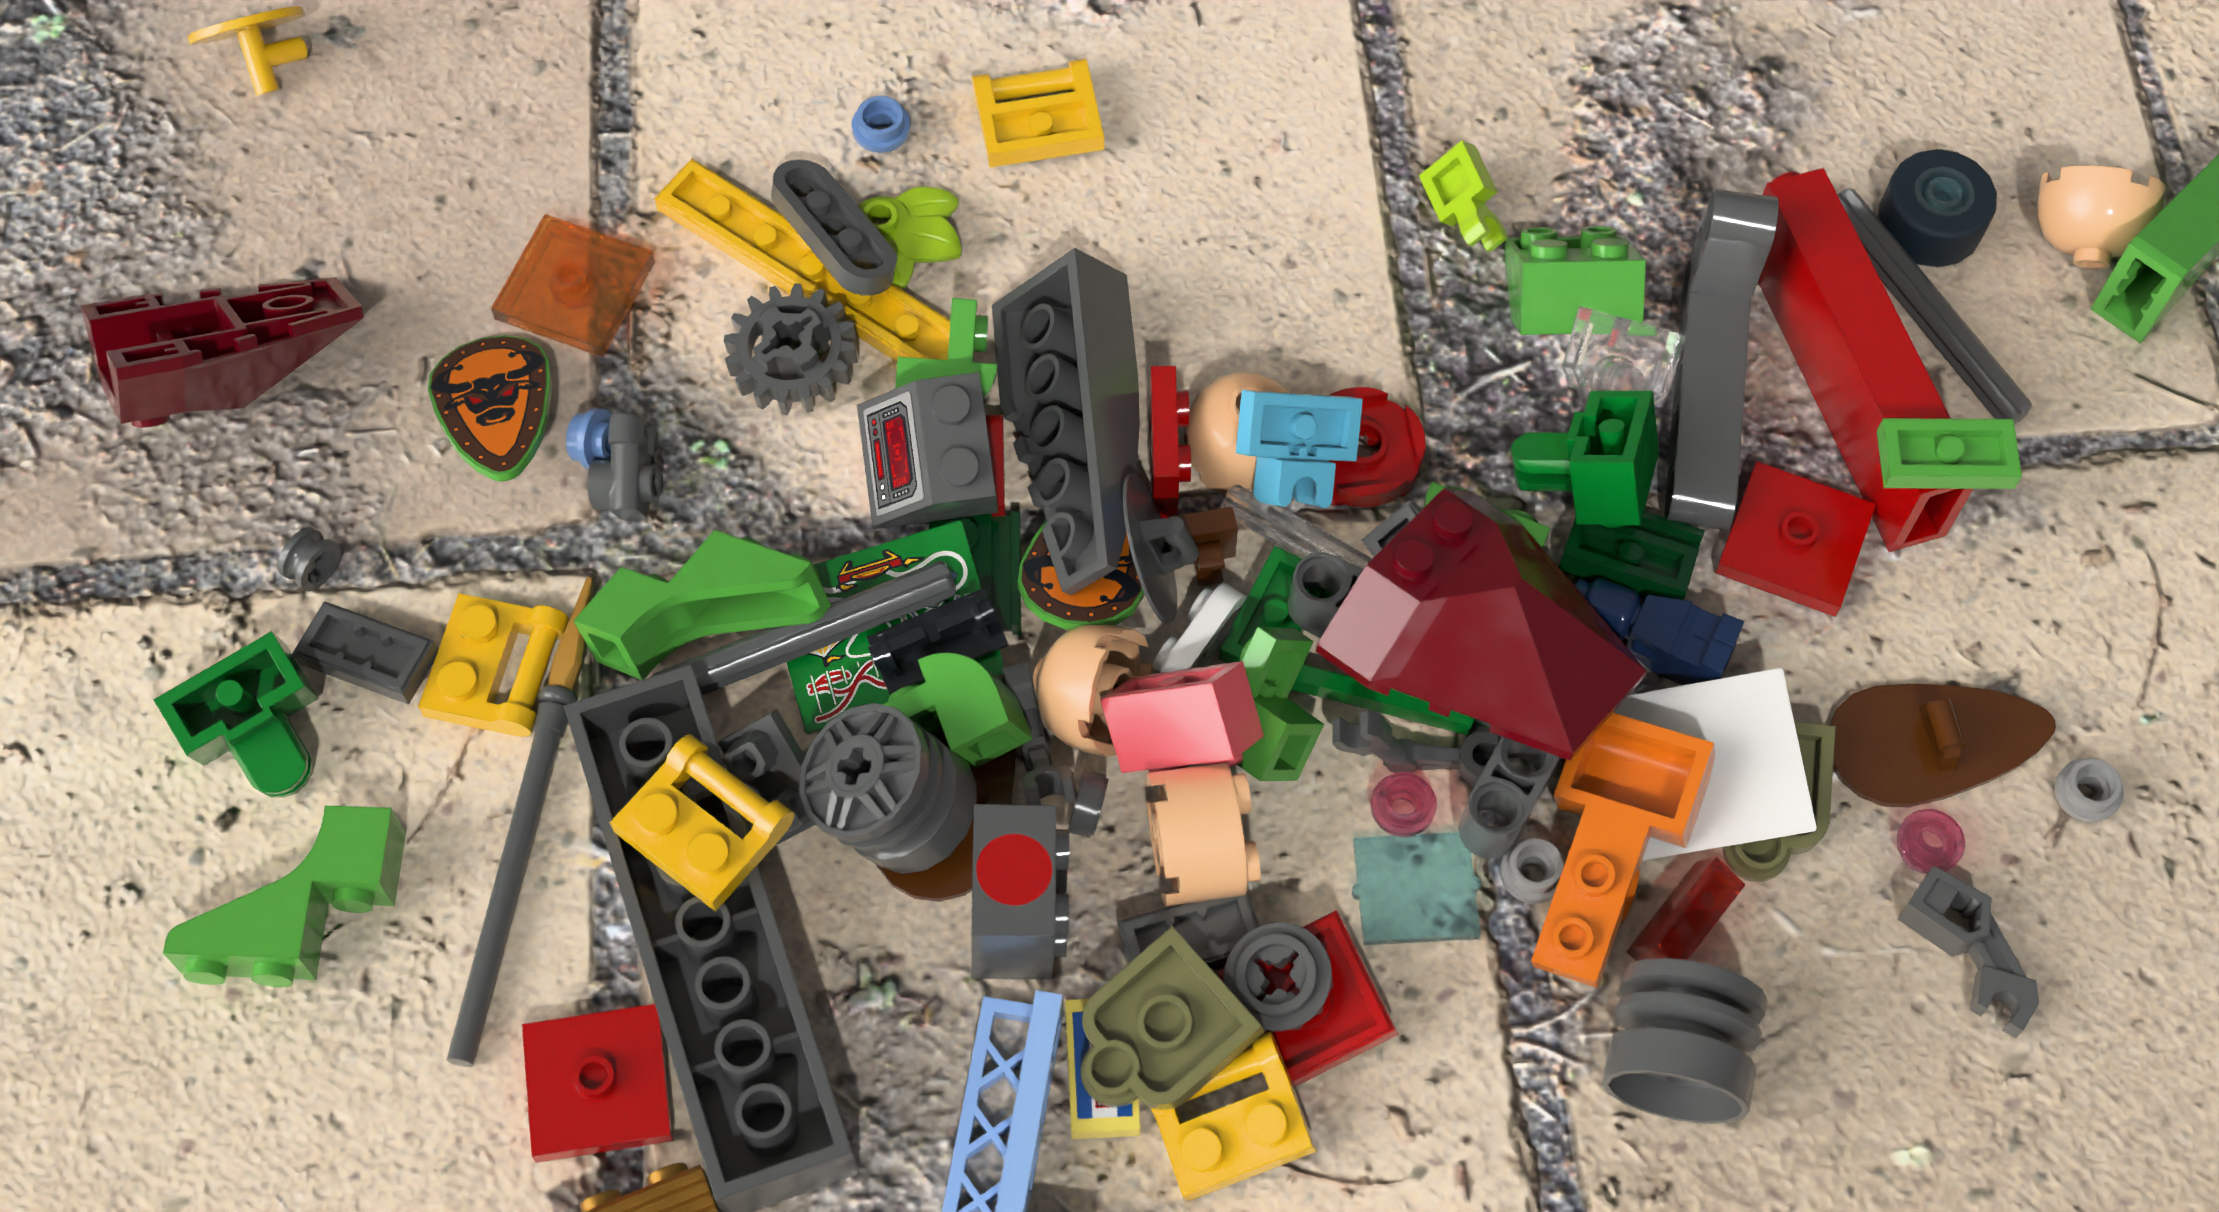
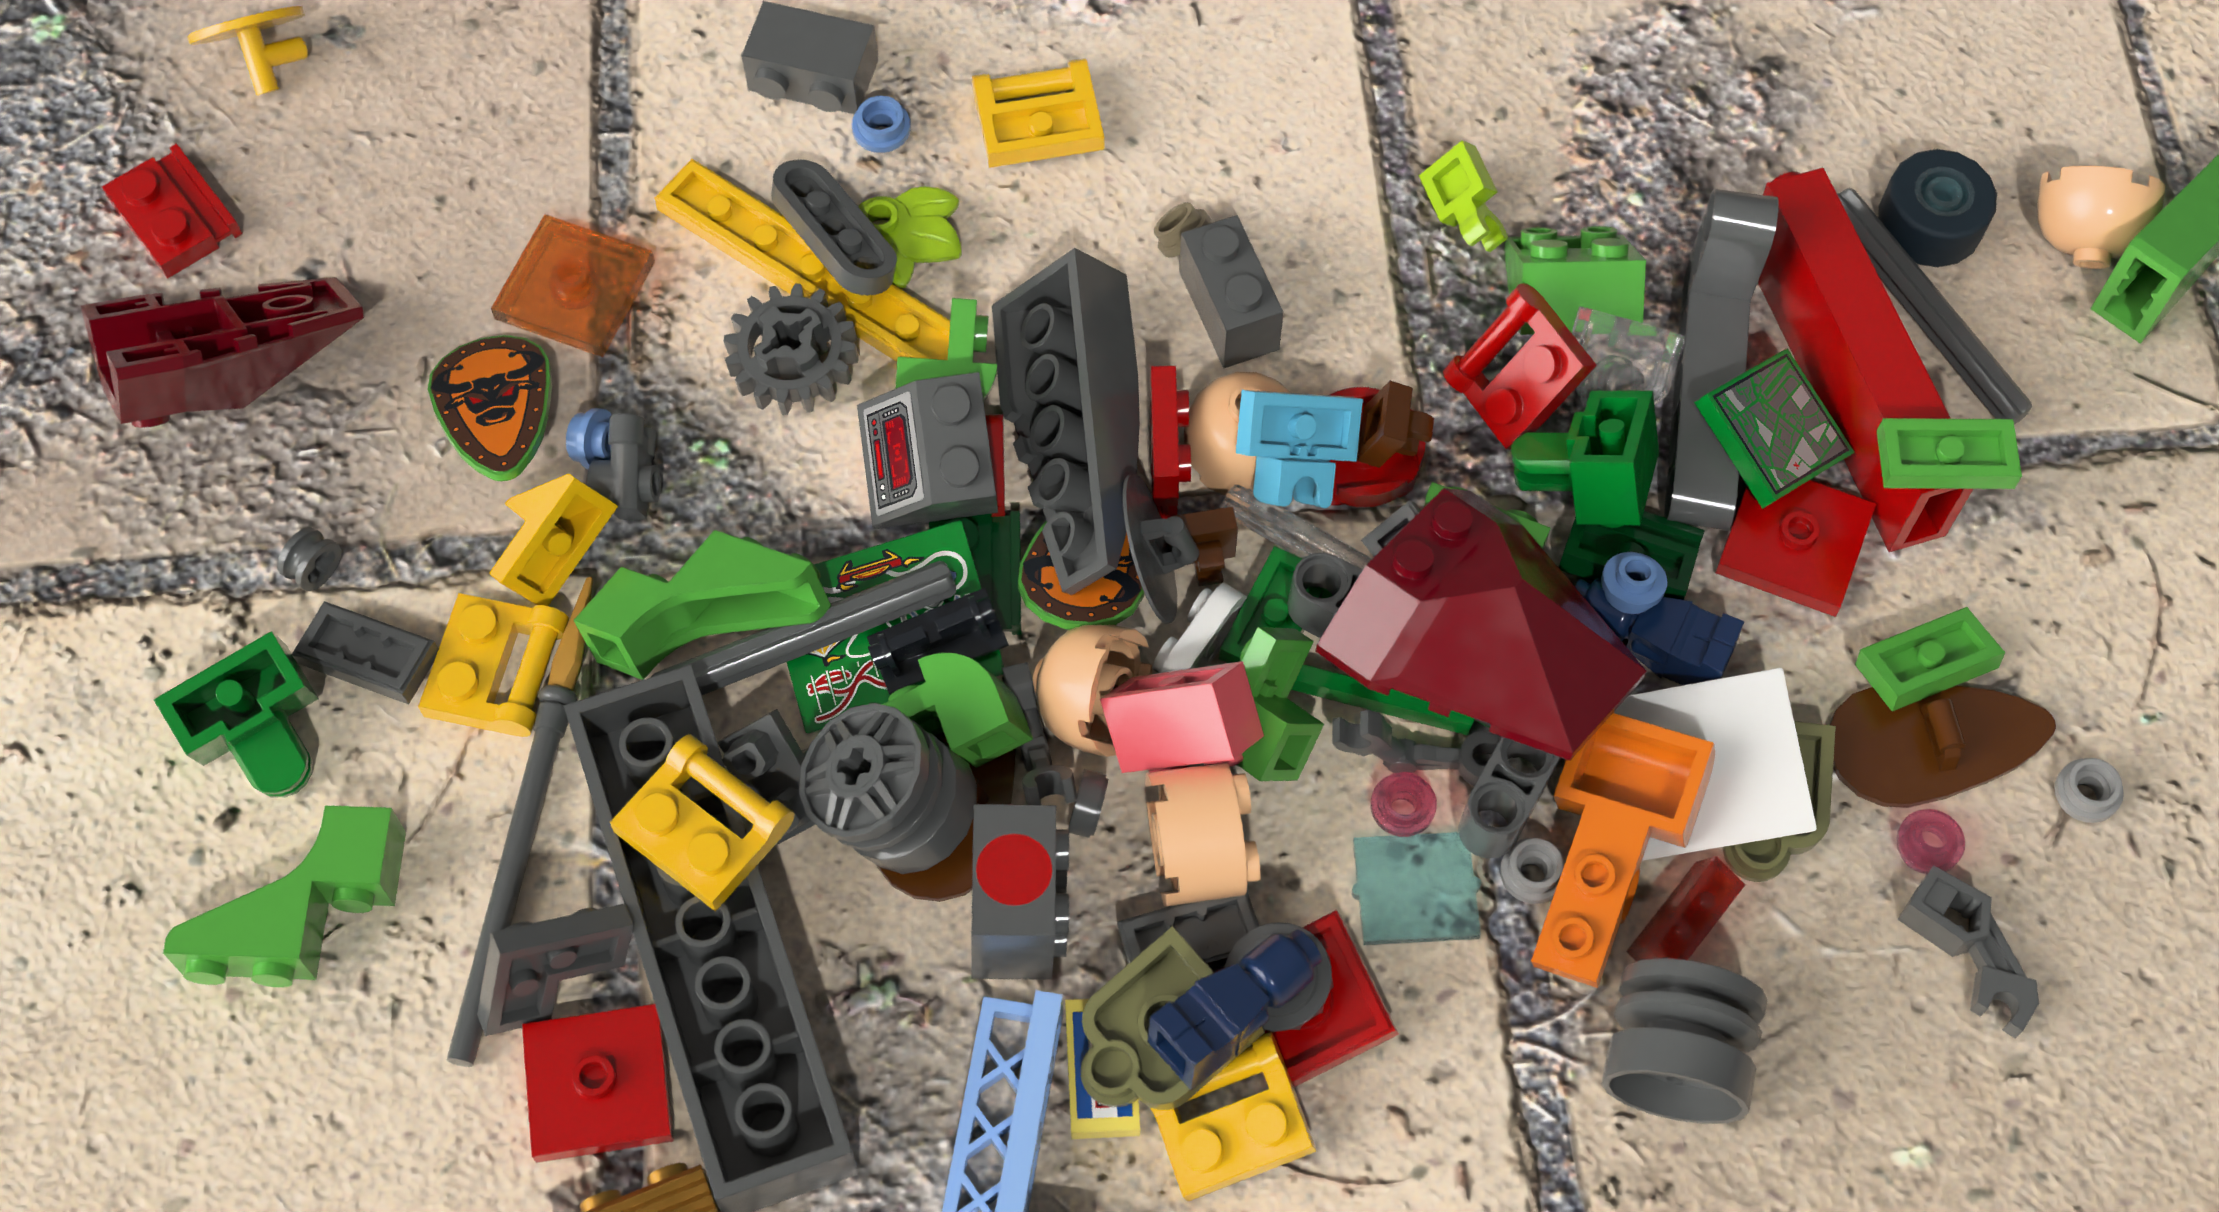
(171, 211): none -> red plate
(533, 957): none -> dark grey plate
(557, 532): none -> yellow slope
(810, 58): none -> dark grey brick
(1176, 221): none -> dark tan plate
(1229, 1006): none -> dark blue piece
(1230, 291): none -> dark grey brick
(1391, 426): none -> reddish brown tile
(1533, 380): none -> red plate
(1628, 594): none -> medium blue plate
(1774, 427): none -> tile
(1929, 658): none -> bright green plate

